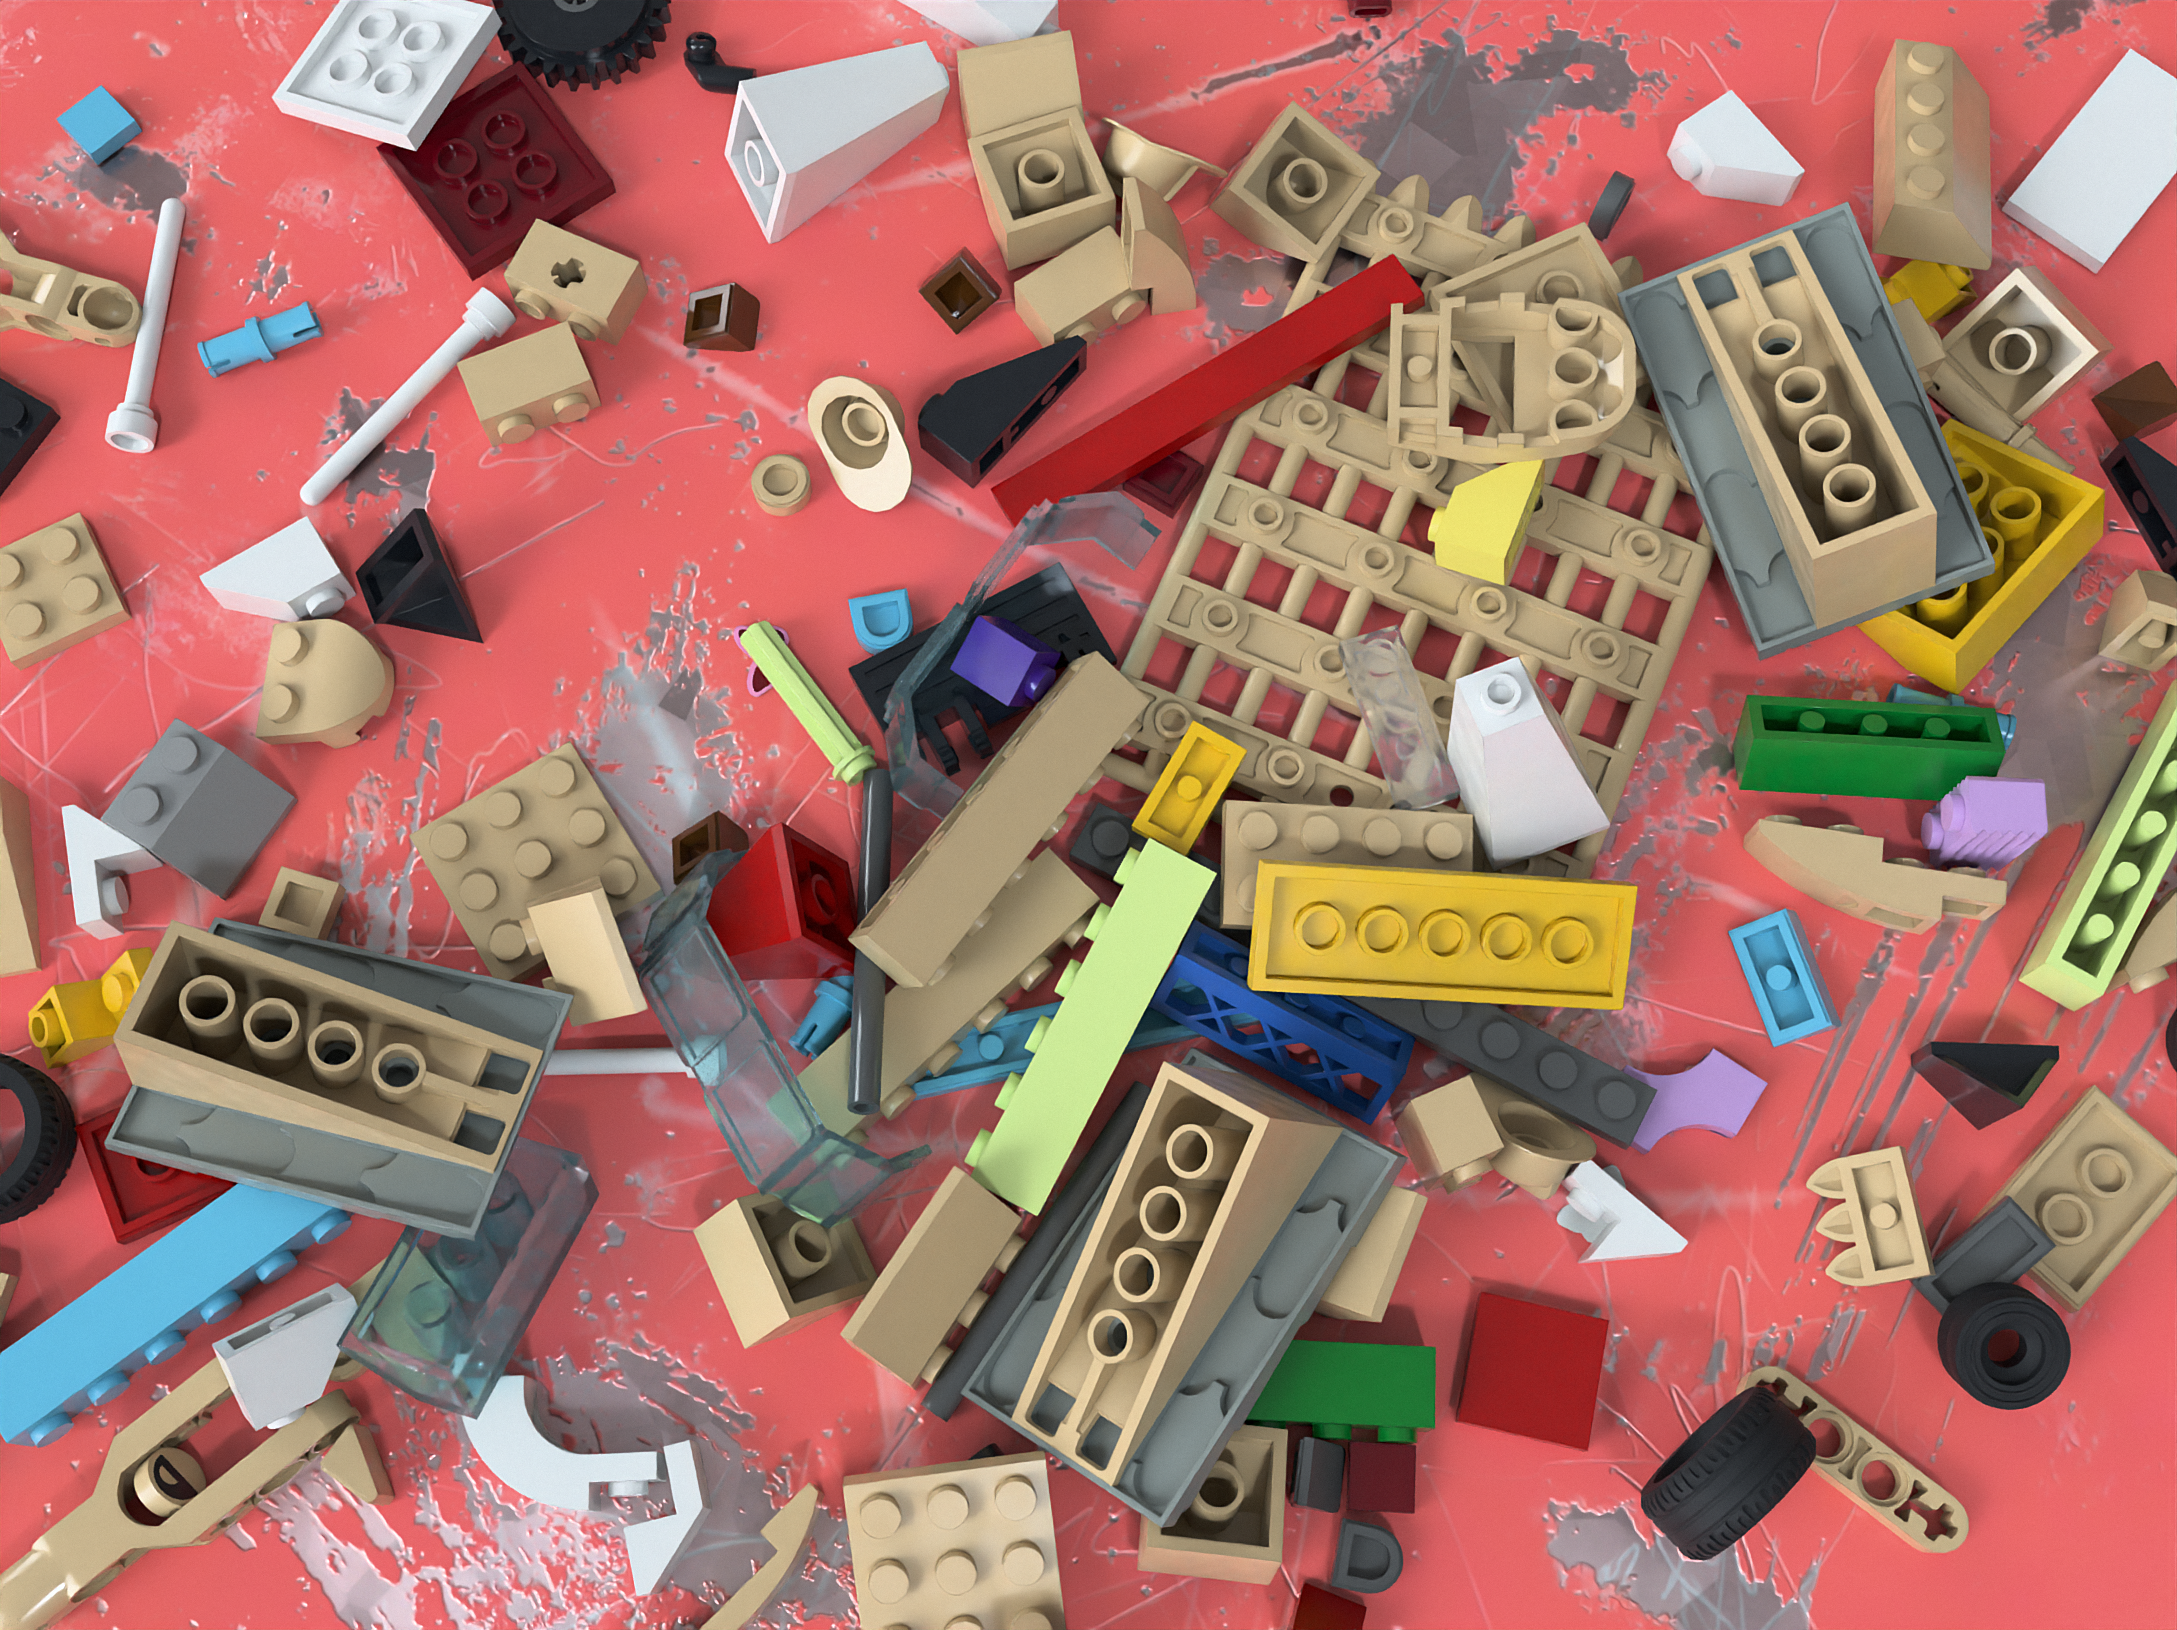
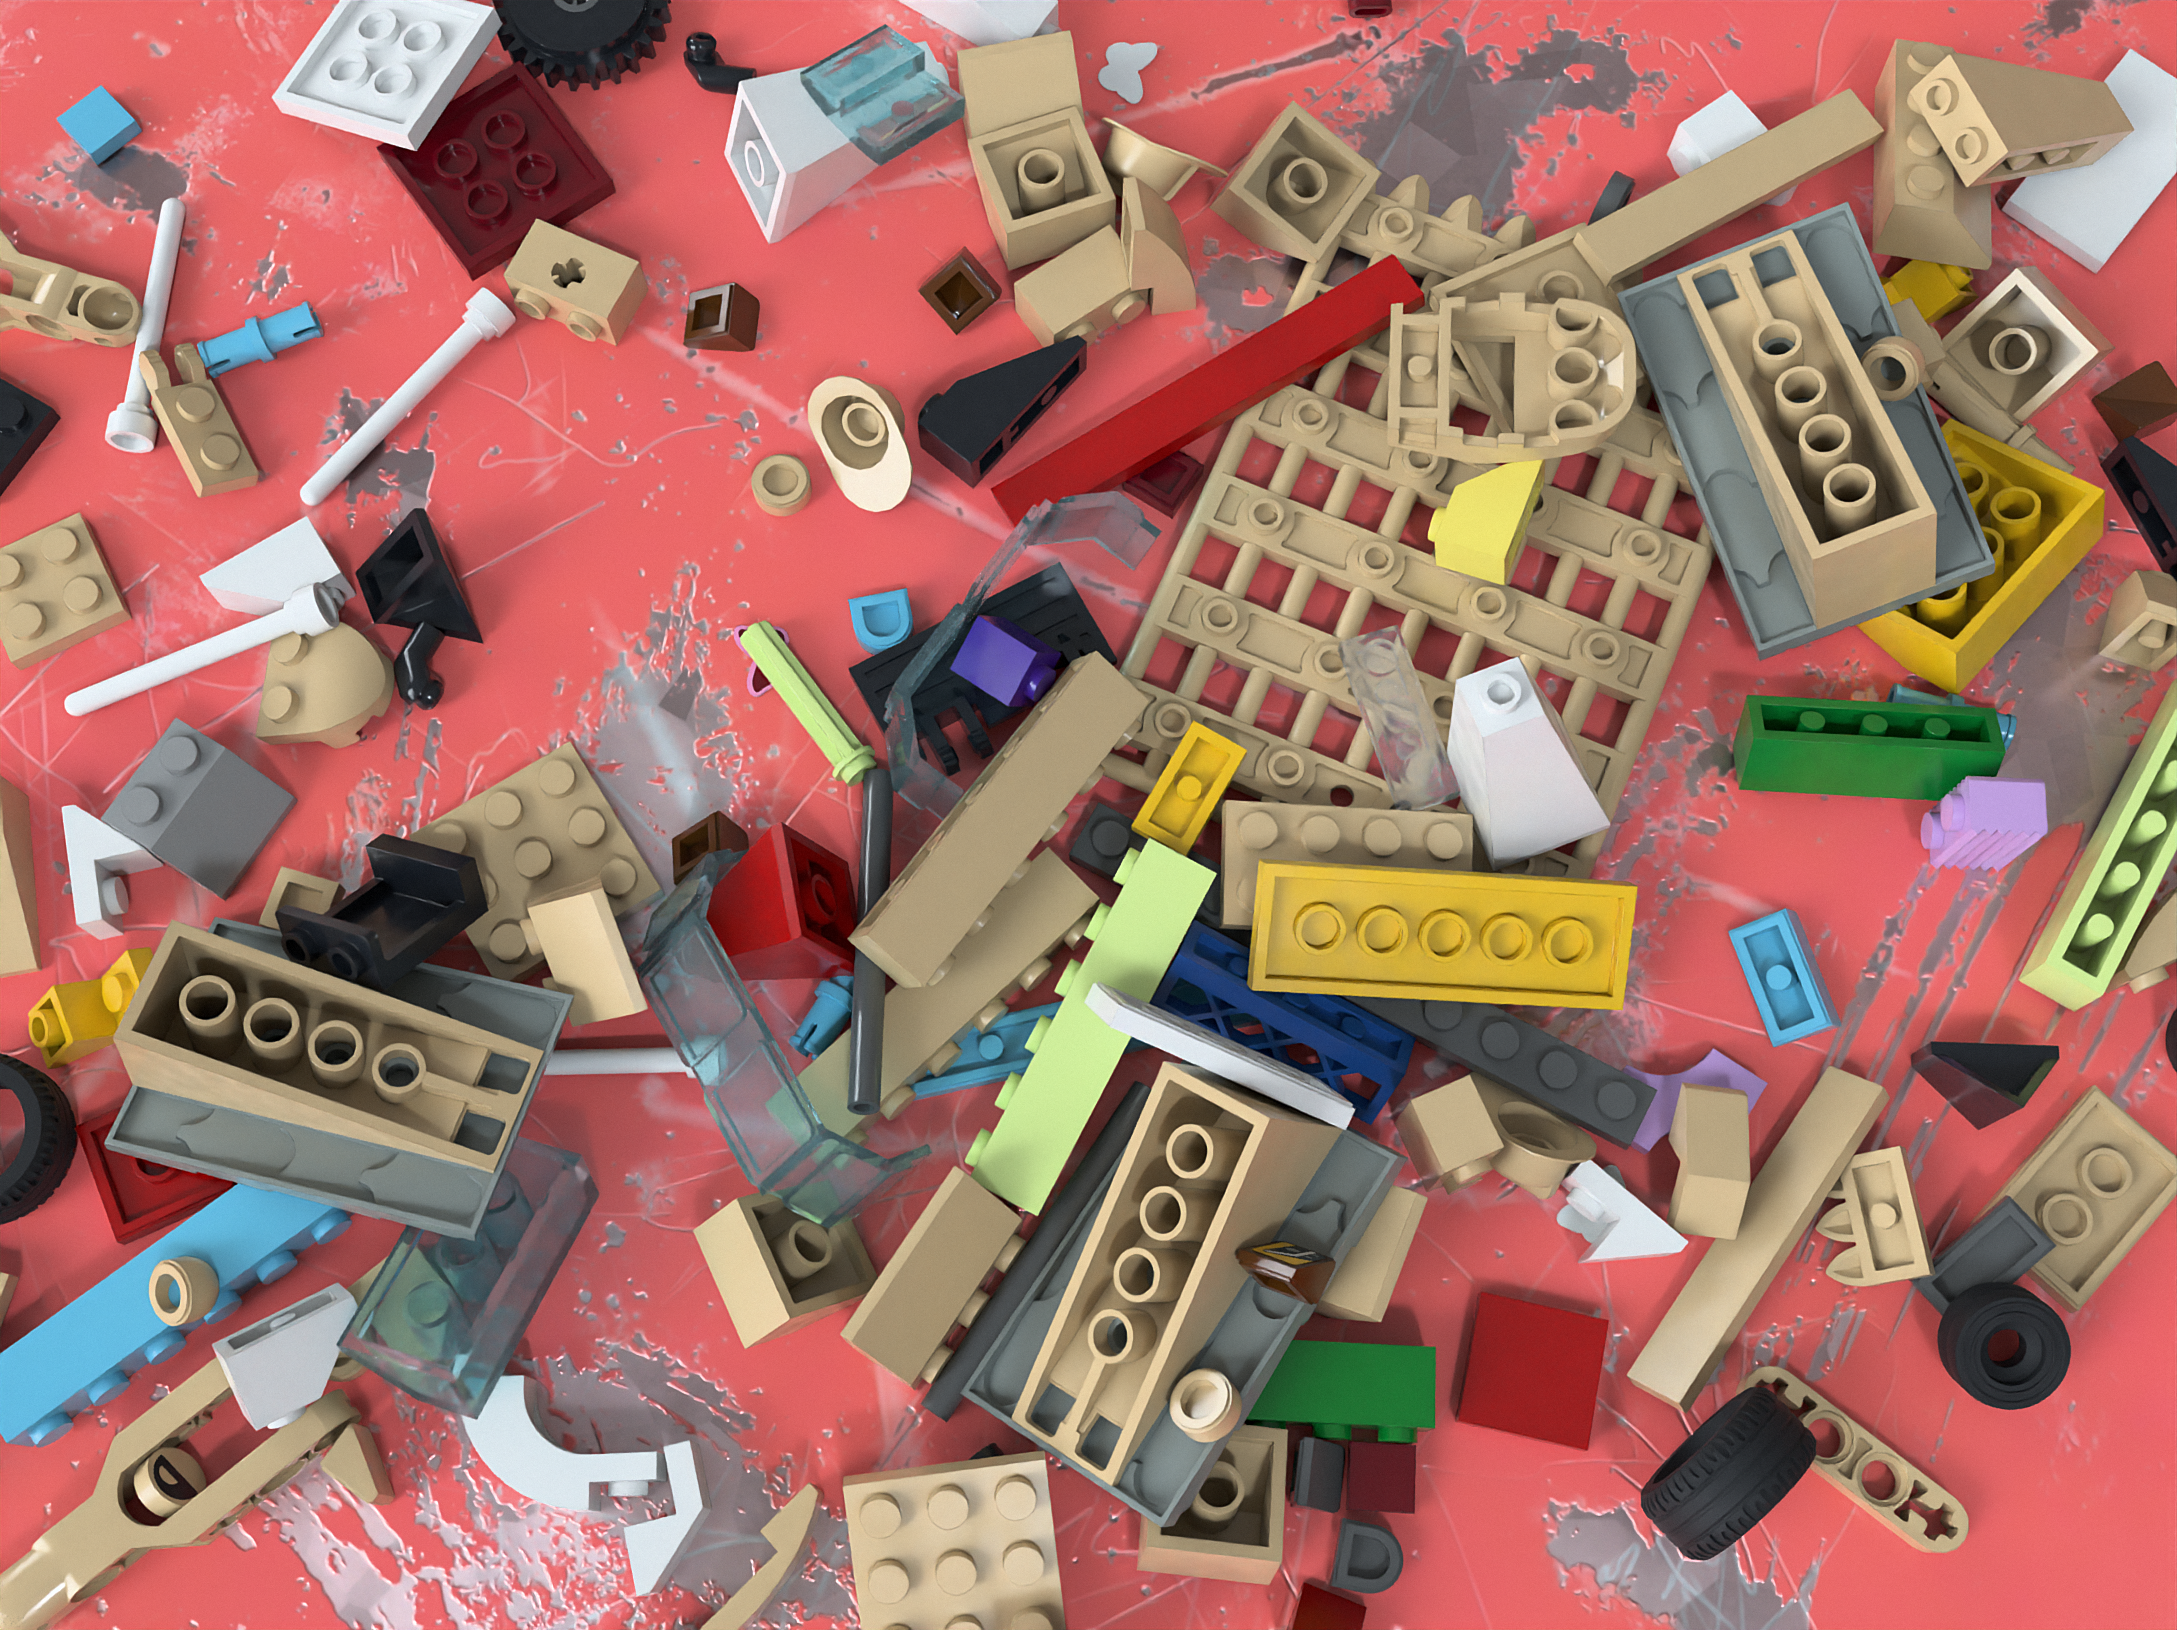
(197, 1288): none -> tan piece
(198, 424): none -> tan hinge
(308, 611): none -> white piece
(392, 921): none -> black panel
(412, 667): none -> black arm
(529, 385): tan brick -> none
(882, 94): none -> clear light blue slope
(1123, 68): none -> white sticker
(1205, 1405): none -> tan tile
(1219, 1054): none -> white tile
(1288, 1269): none -> reddish brown slope
(1714, 1155): none -> tan slope
(1727, 187): none -> tan tile
(1773, 1219): none -> tan tile
(1848, 874): tan slope -> none
(1907, 354): none -> tan piece
(2017, 119): none -> tan slope

